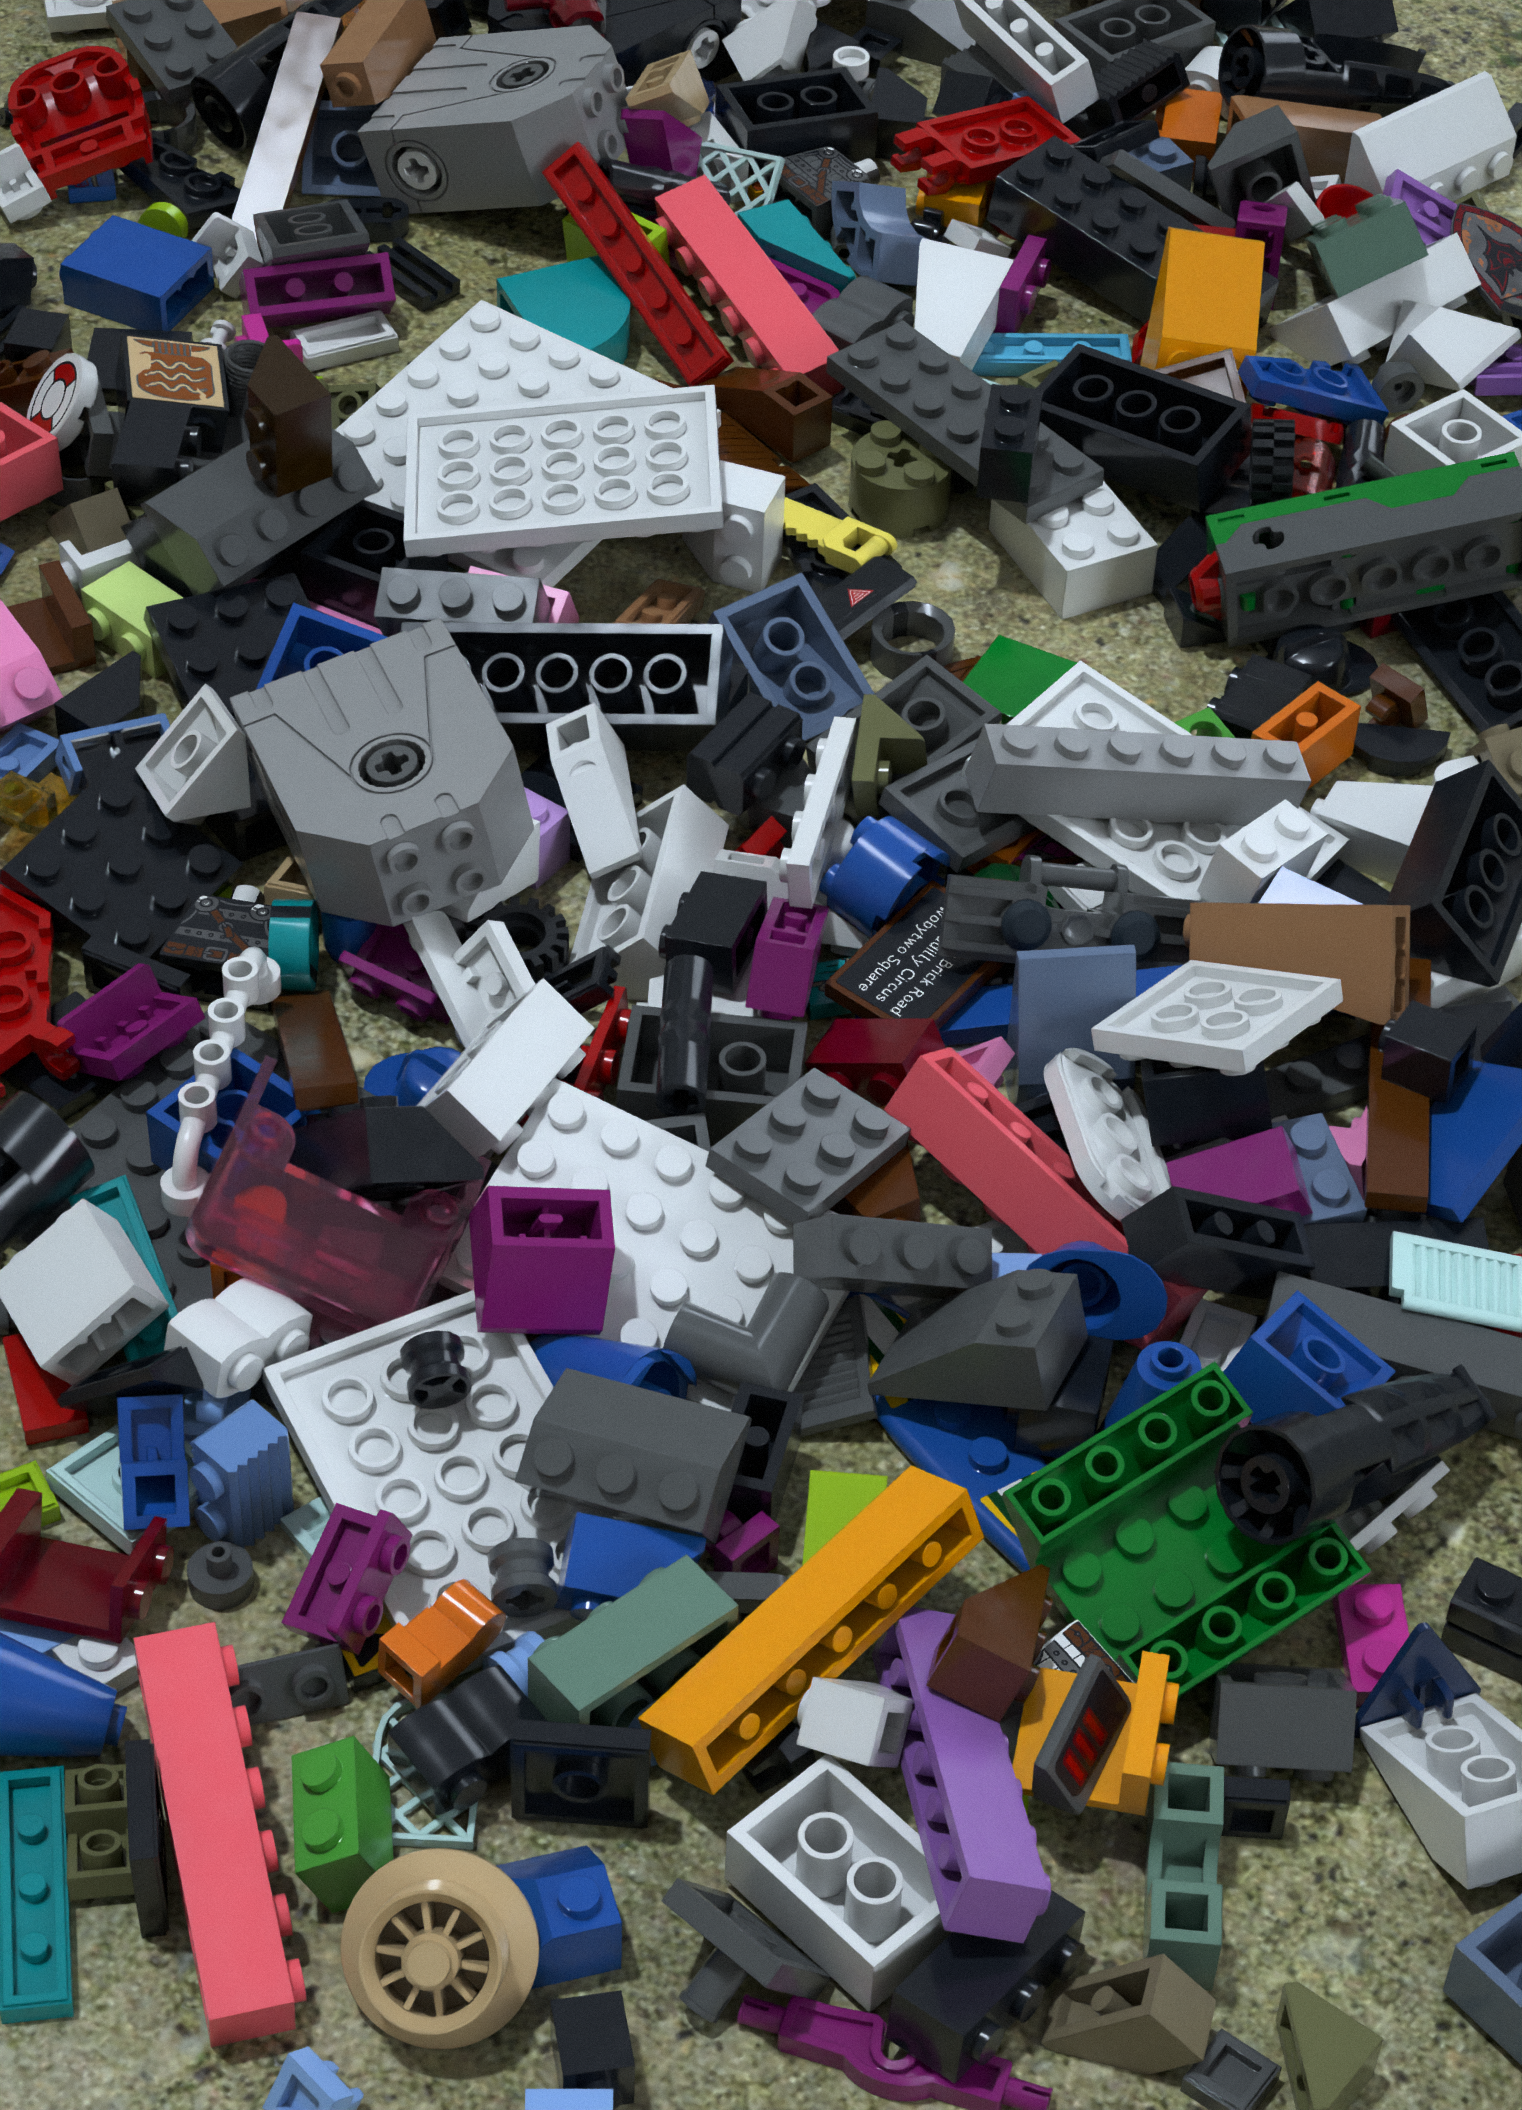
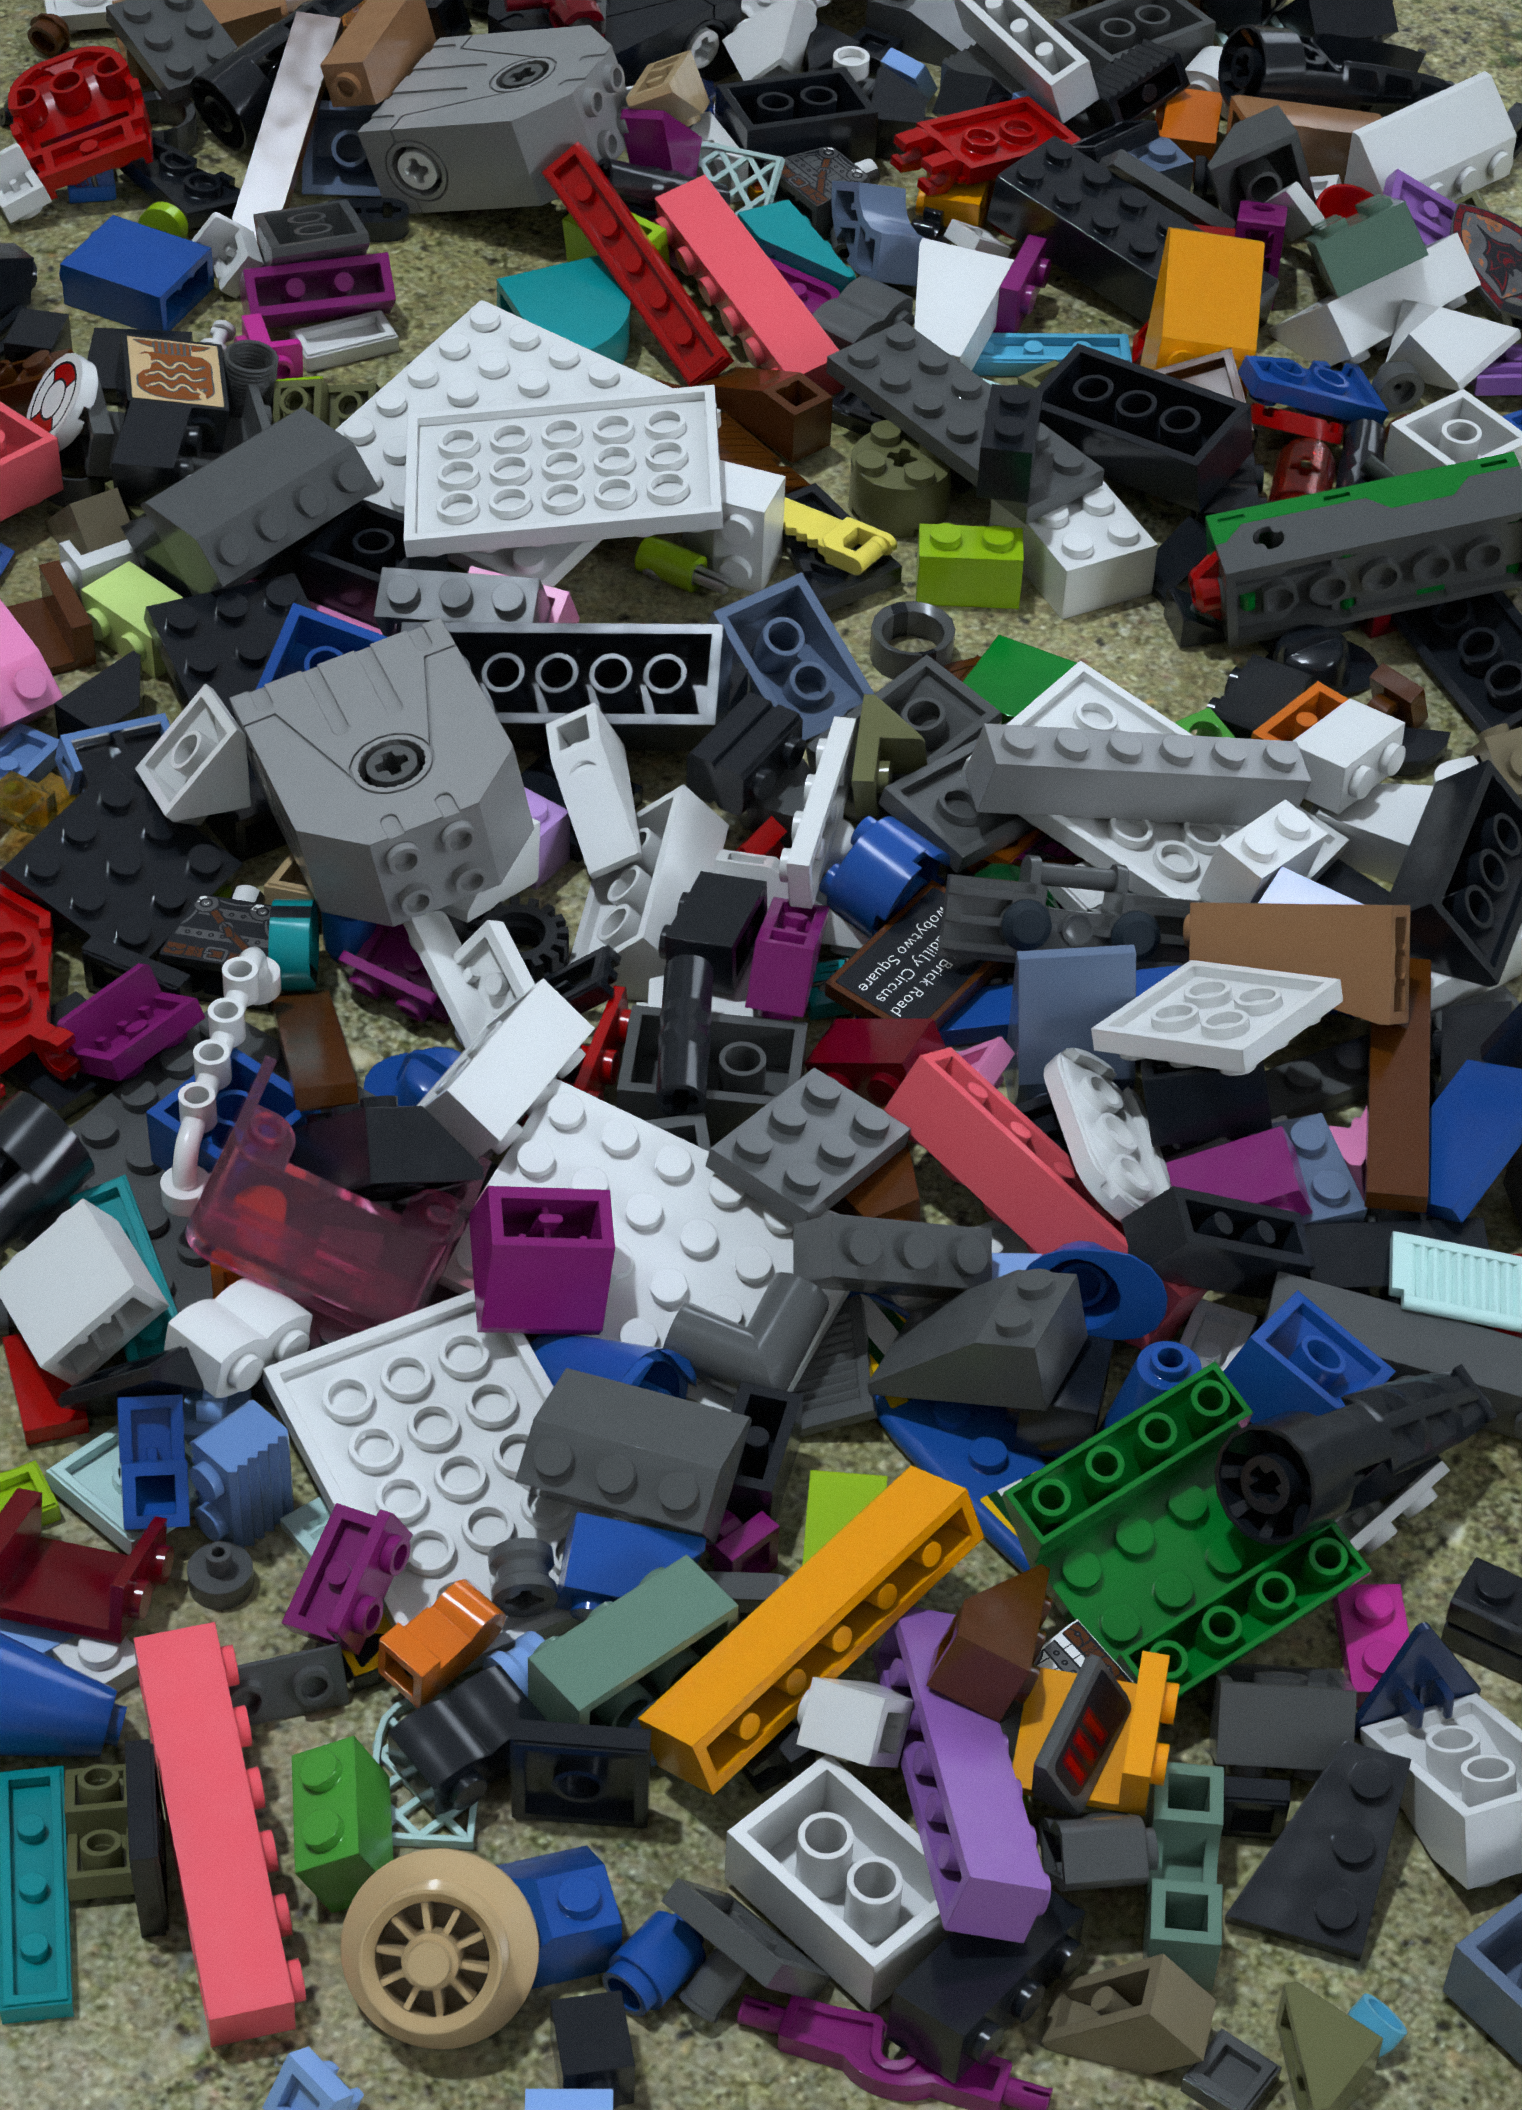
(49, 34): none -> reddish brown plate
(287, 422): dark brown slope -> none
(419, 270): black tile -> none
(435, 1369): black wheel -> none
(655, 1962): none -> blue brick
(665, 604): medium nougat tile -> none
(677, 566): none -> lime piece
(865, 594): black slope -> none
(910, 71): none -> light blue tile
(969, 565): none -> lime brick
(1097, 1850): none -> dark grey brick
(1271, 460): black tyre -> none
(1330, 1857): none -> black wing
(1350, 754): none -> white brick
(1379, 2019): none -> medium azure hinge
(1427, 1051): black brick -> none

